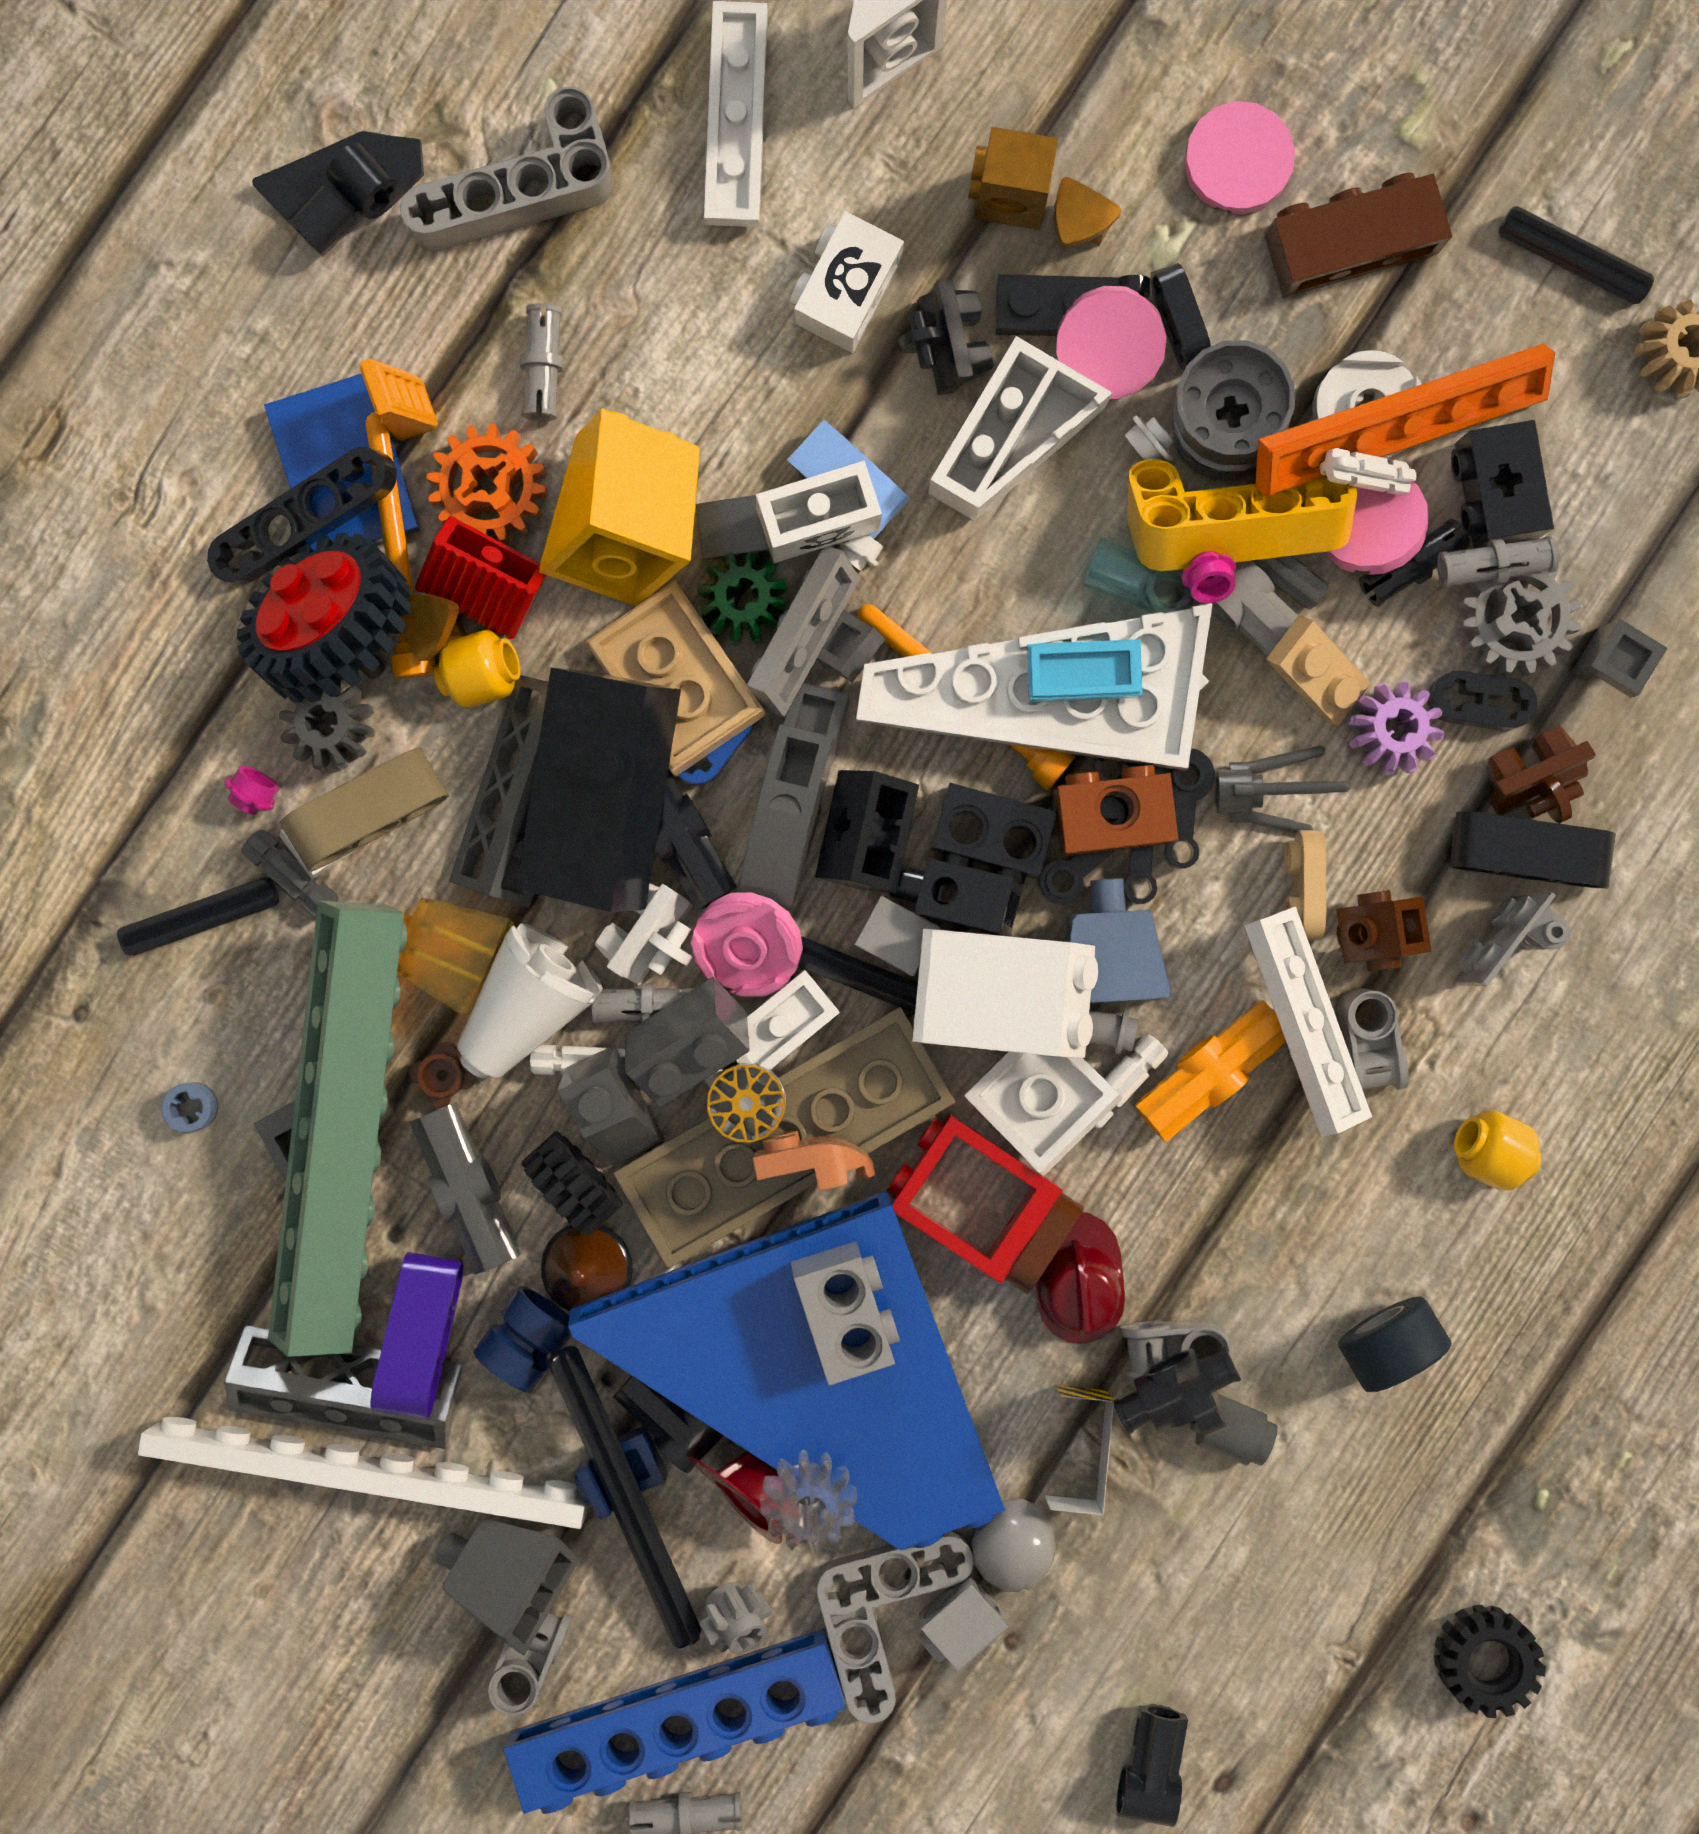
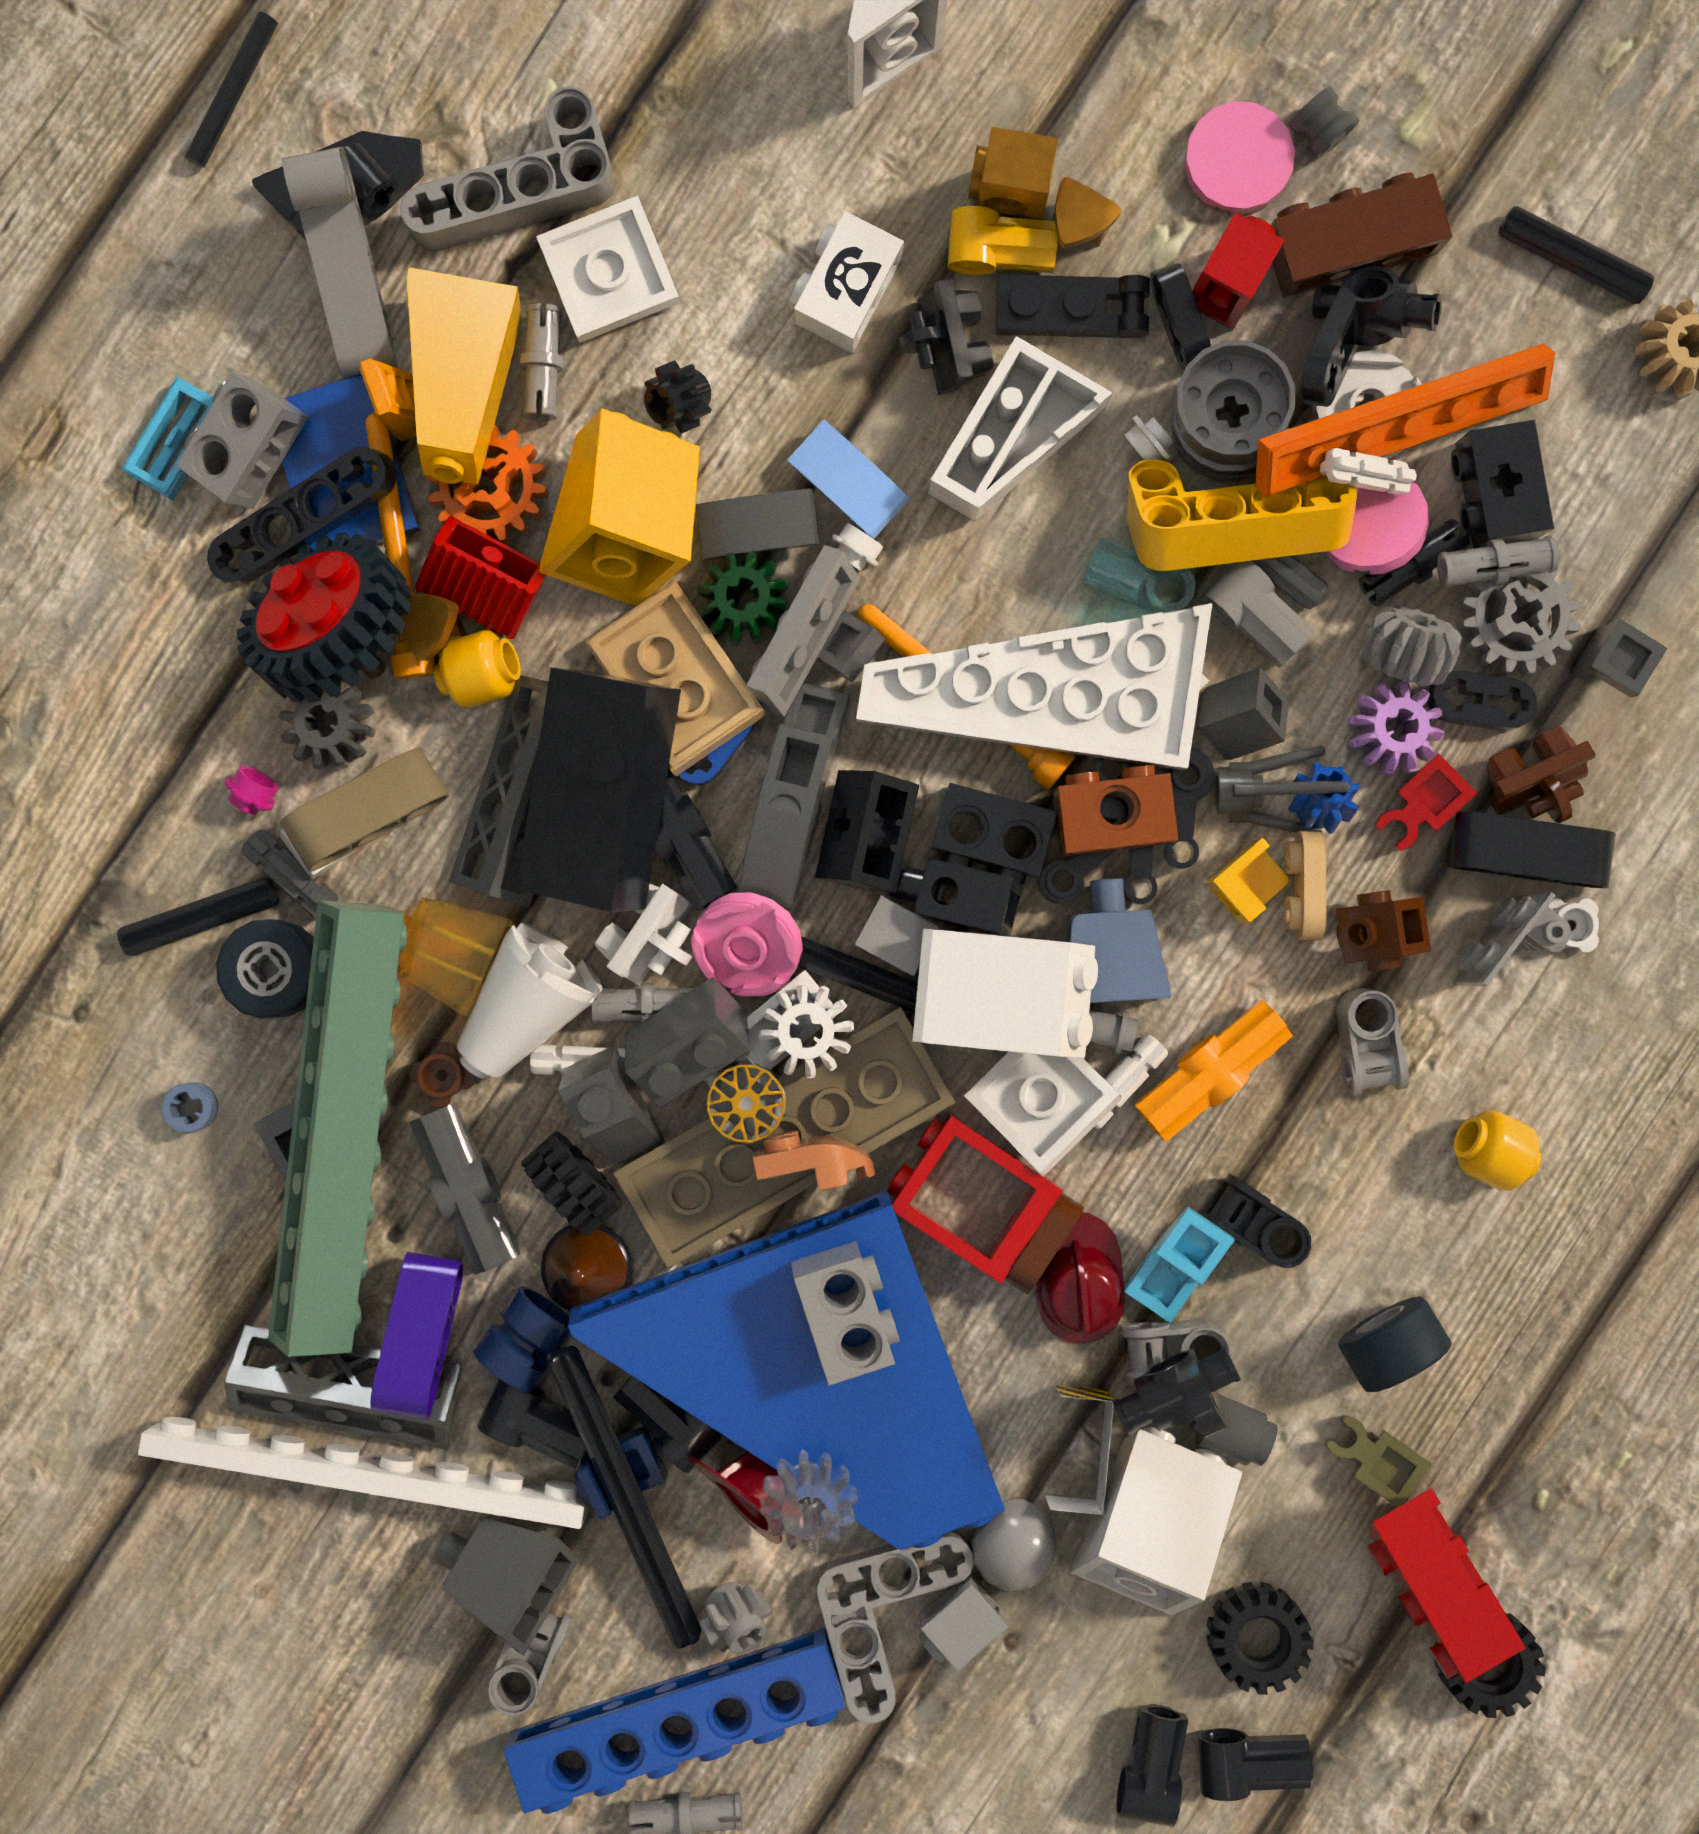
(155, 429): none -> medium azure tile
(231, 89): none -> black bar
(252, 449): none -> light grey brick
(286, 971): none -> black wheel
(341, 257): none -> light grey beam
(460, 363): none -> yellow slope
(531, 1421): none -> black piece
(608, 269): none -> white plate
(677, 396): none -> black gear
(736, 114): white plate -> none
(794, 1045): none -> white gear
(819, 511): white brick -> none
(986, 242): none -> yellow piece
(1084, 670): medium azure tile -> none
(1112, 339): bright pink tile -> none
(1159, 1522): none -> white slope
(1178, 1264): none -> medium azure slope
(1210, 577): dark pink plate -> none
(1236, 269): none -> red brick
(1241, 1763): none -> black piece
(1243, 714): none -> dark grey panel
(1248, 881): none -> yellow panel
(1255, 1221): none -> black piece
(1266, 1670): none -> black tyre
(1308, 1022): white plate -> none
(1318, 671): tan plate -> none
(1323, 122): none -> dark grey wheel
(1325, 809): none -> blue gear
(1363, 311): none -> black piece
(1385, 1464): none -> olive plate
(1411, 645): none -> light grey gear
(1431, 795): none -> red plate
(1443, 1589): none -> red wedge
(1586, 923): none -> white plate

